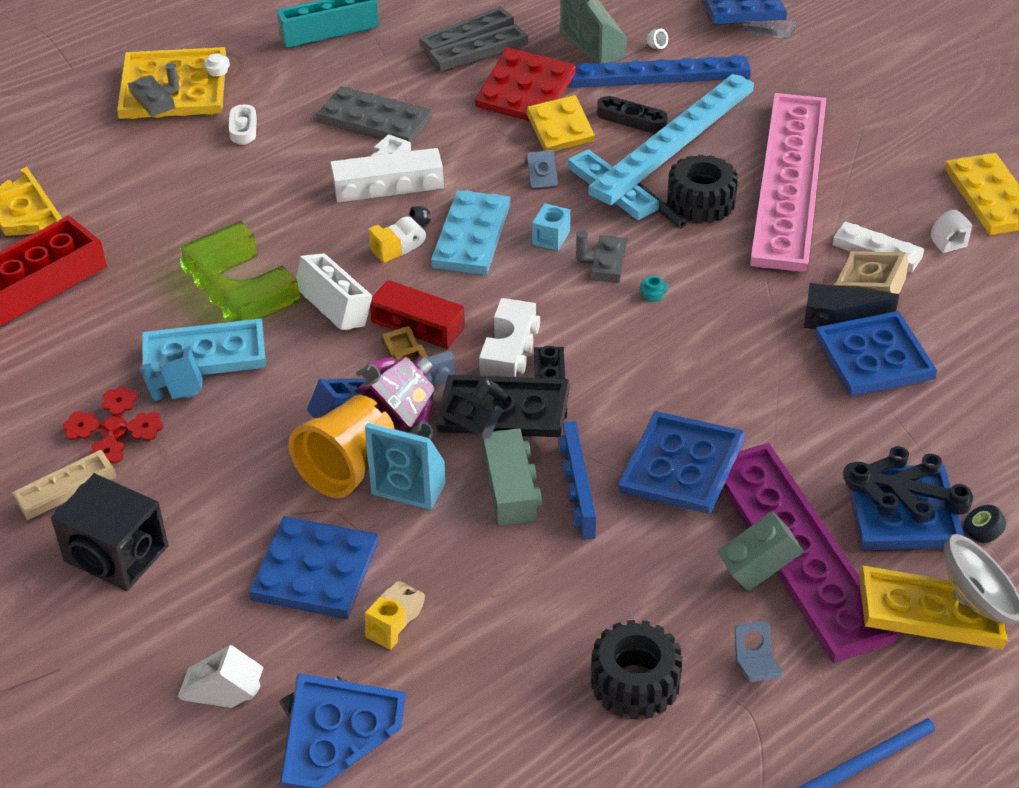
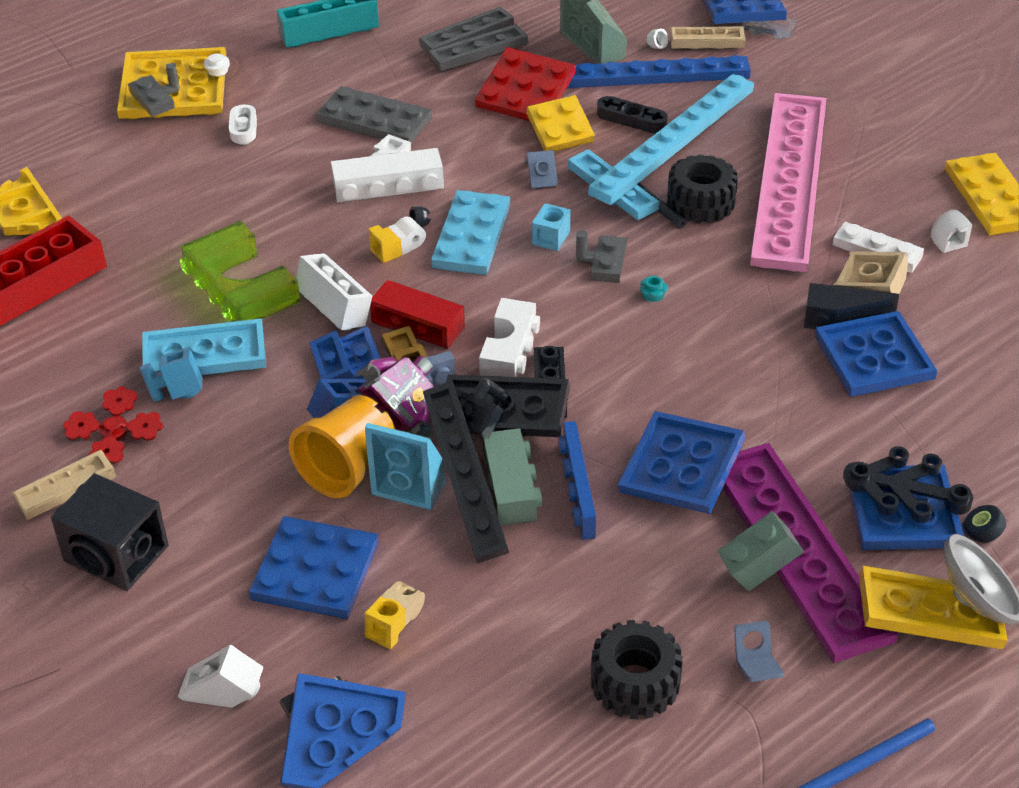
(345, 355): none -> blue slope
(465, 472): none -> black plate
(707, 37): none -> tan plate

